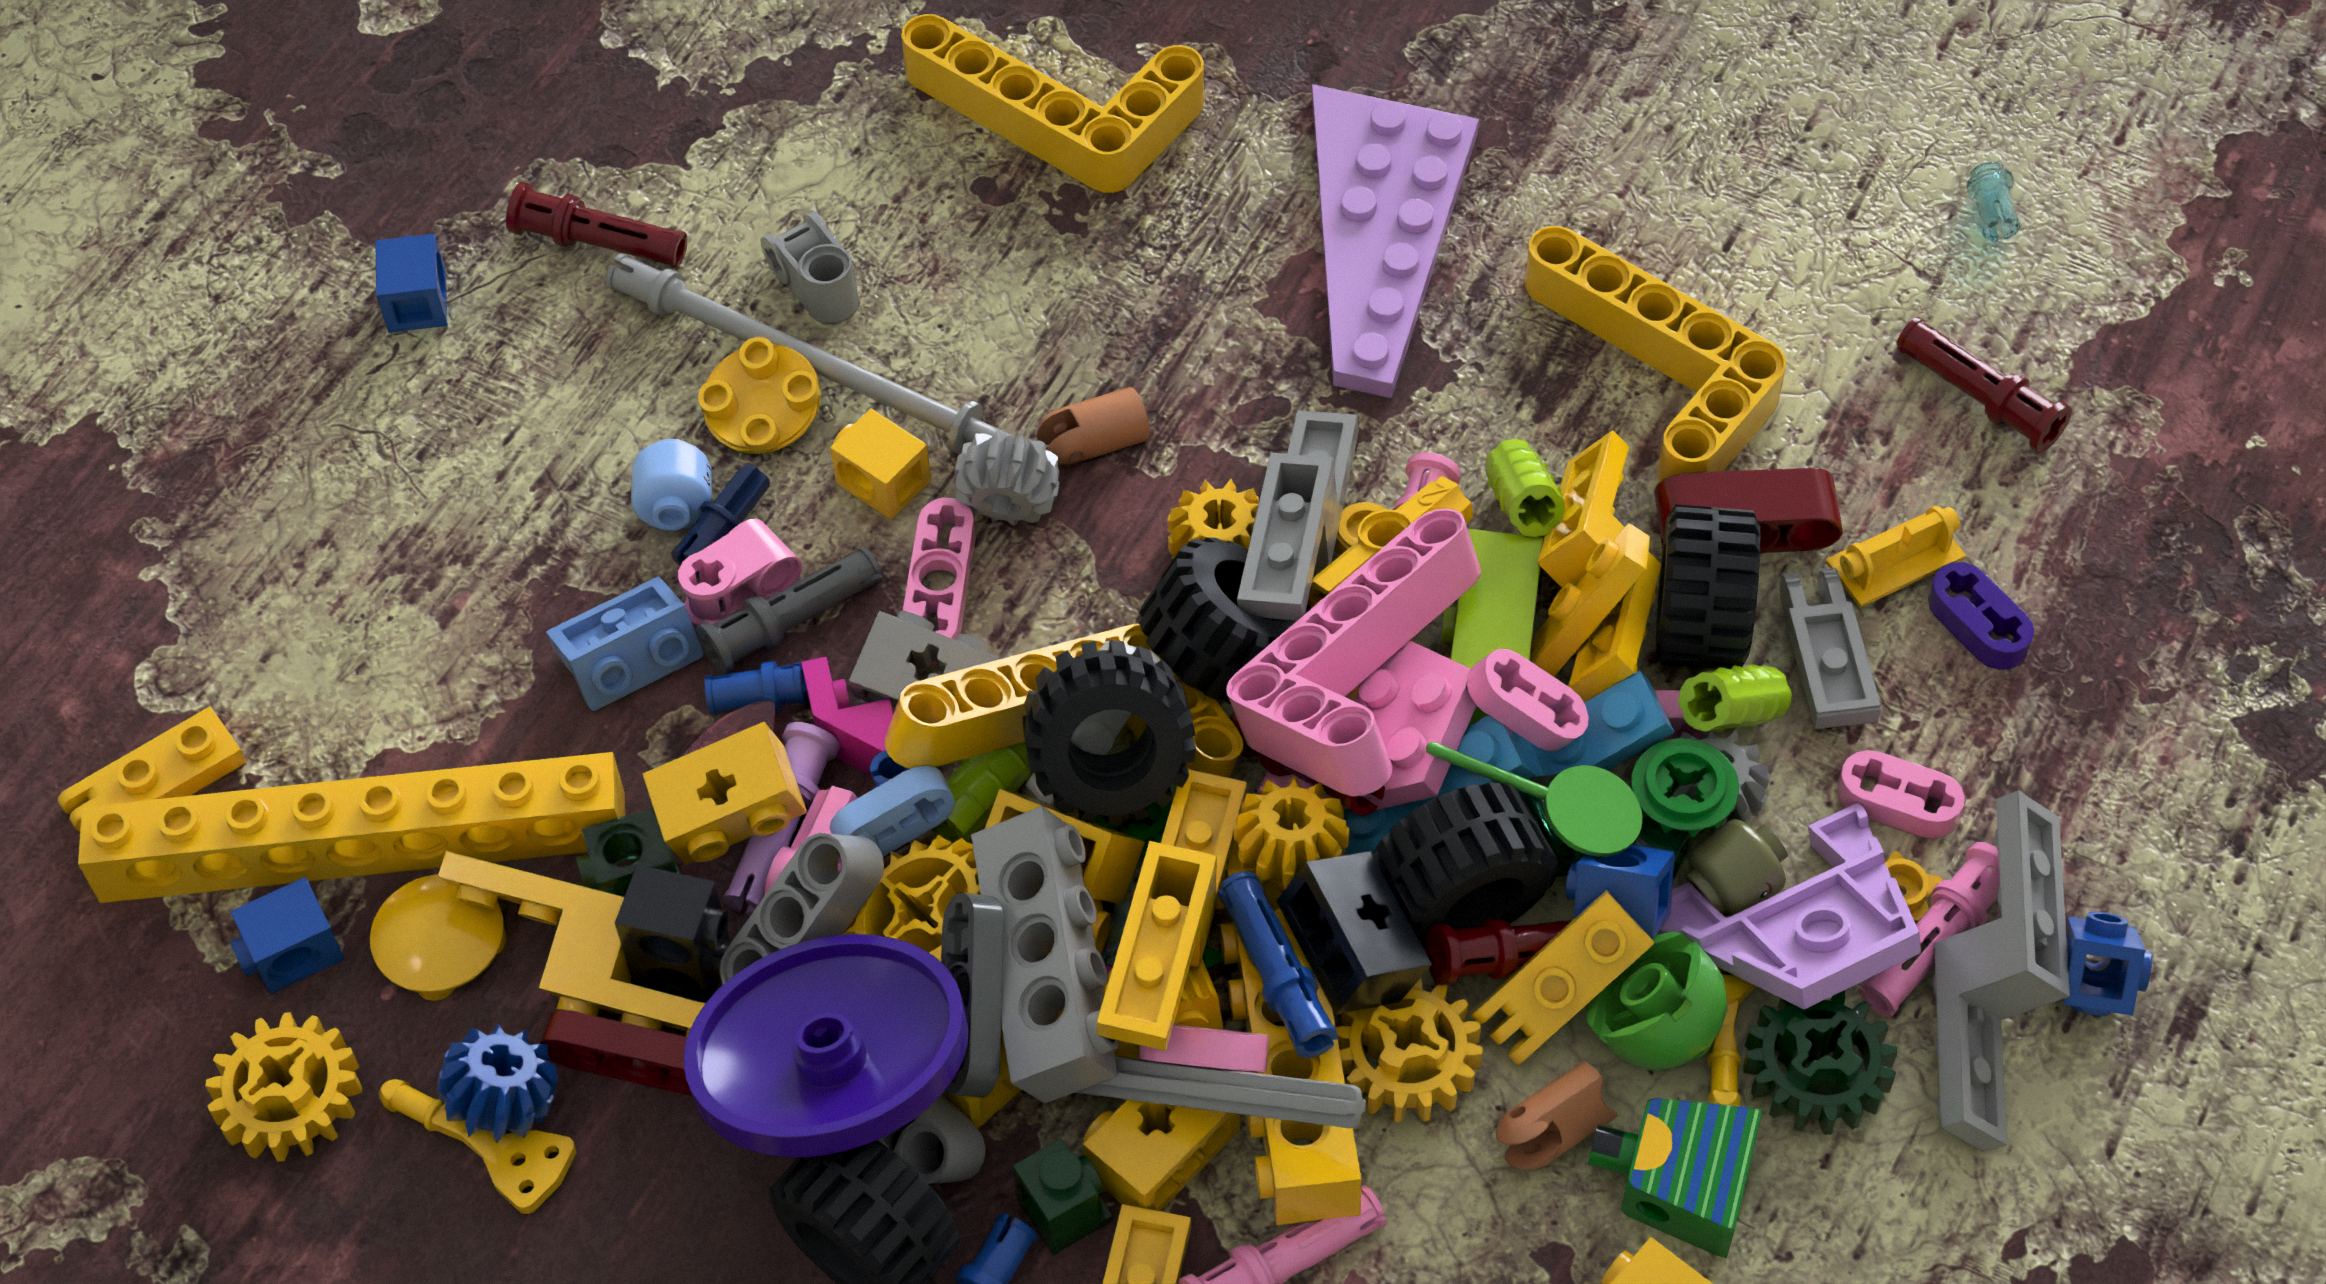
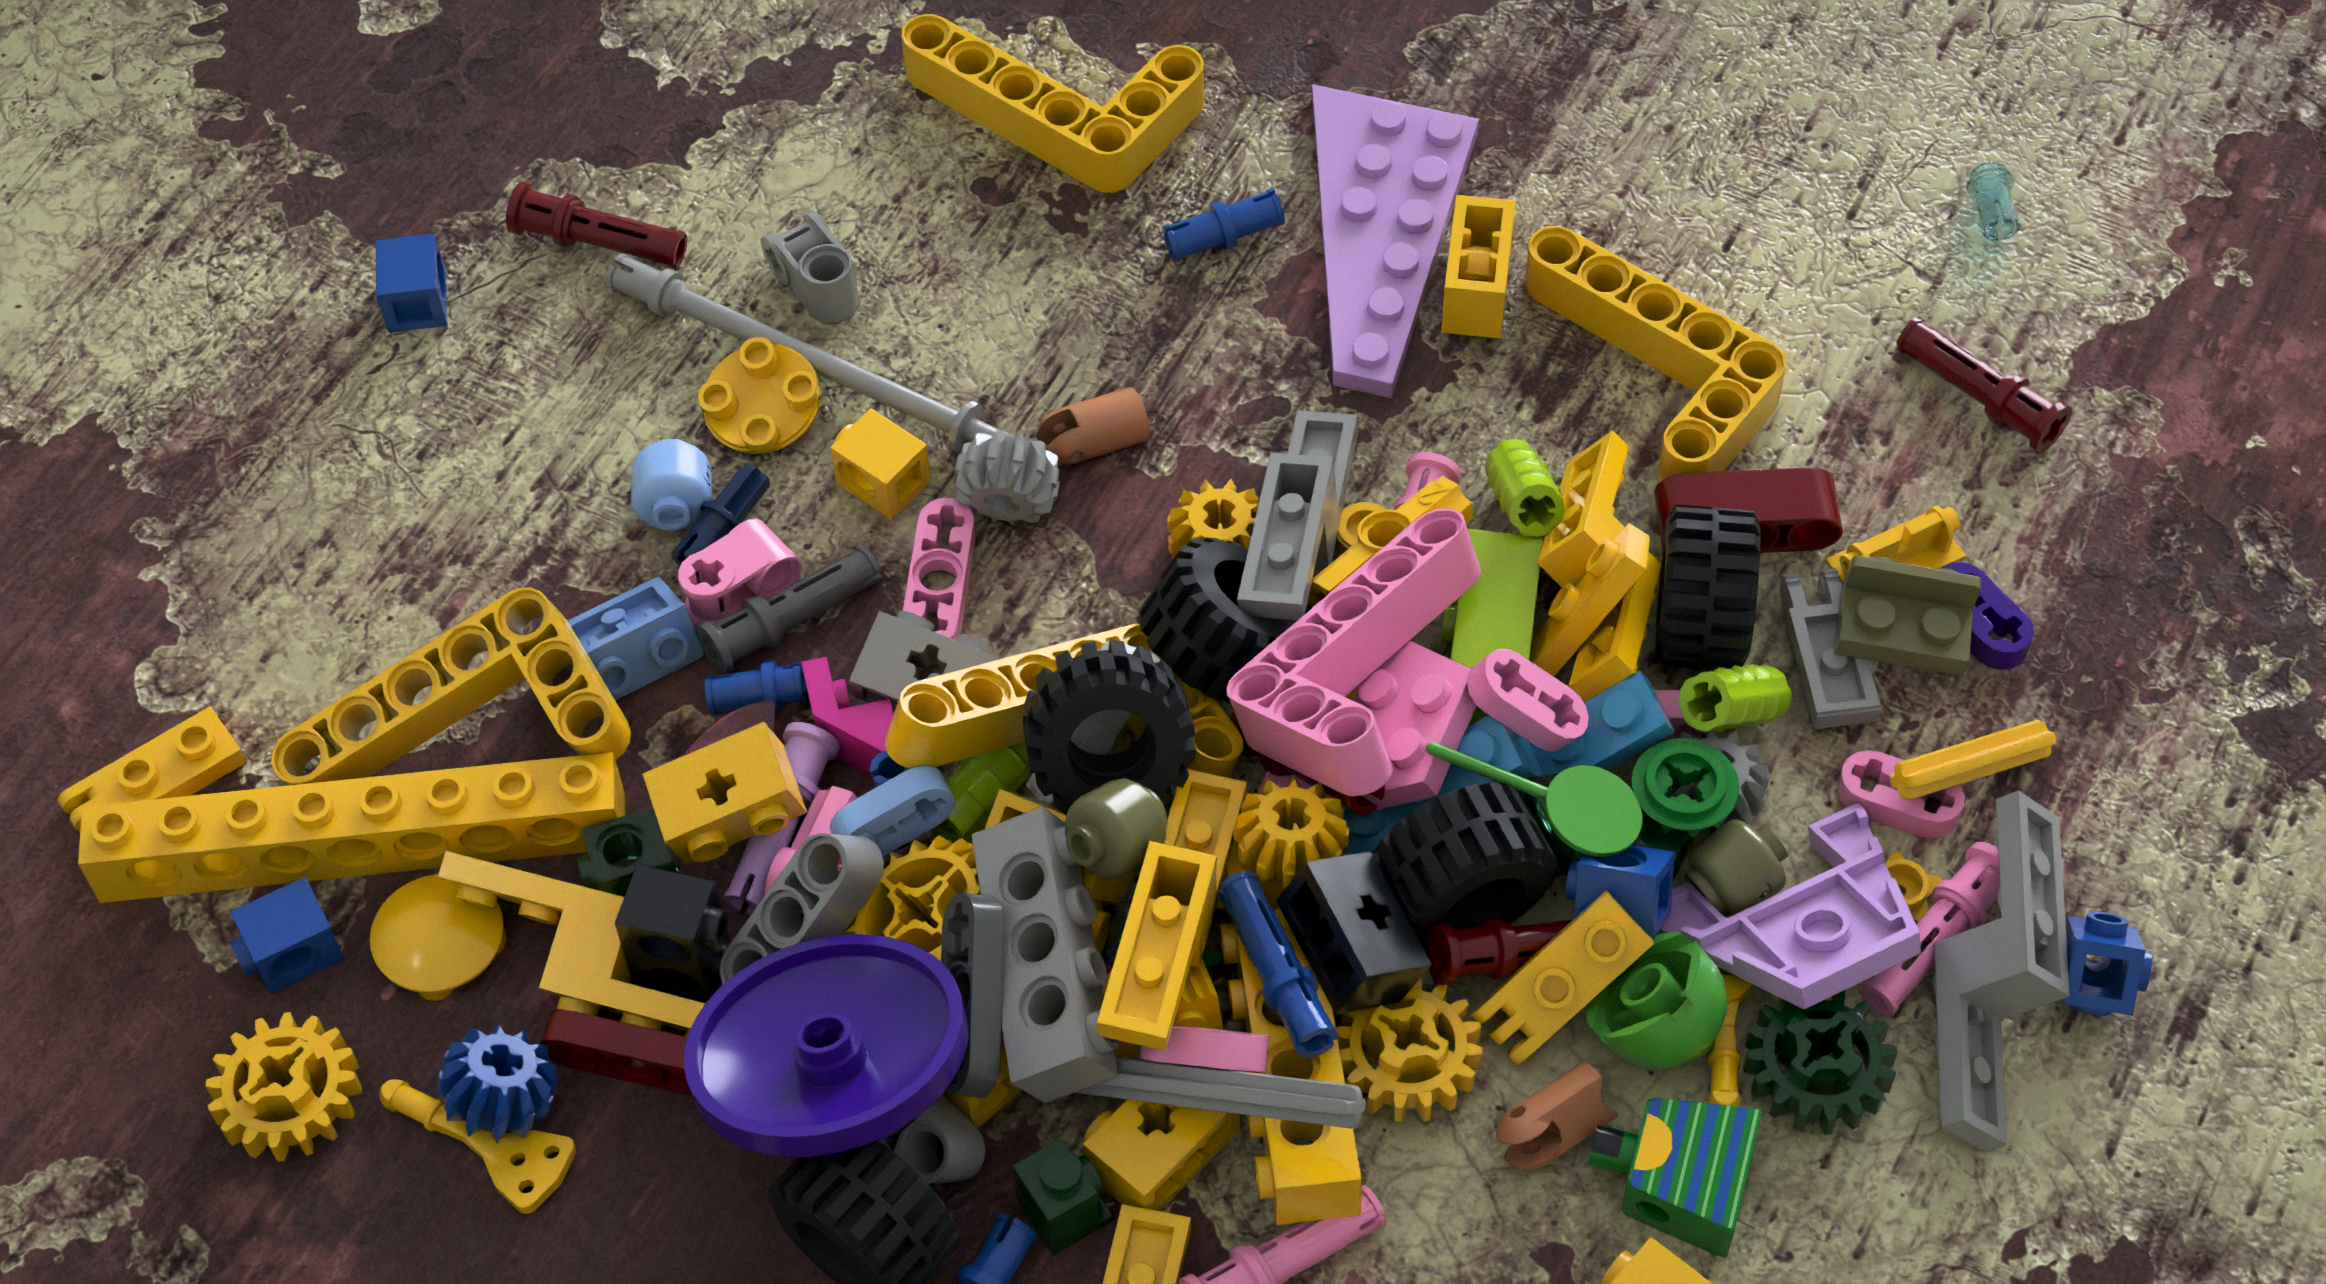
(457, 693): none -> yellow beam
(1114, 827): none -> olive head
(1223, 225): none -> blue pin
(1478, 266): none -> yellow brick
(1907, 615): none -> olive bracket
(1972, 759): none -> yellow axle

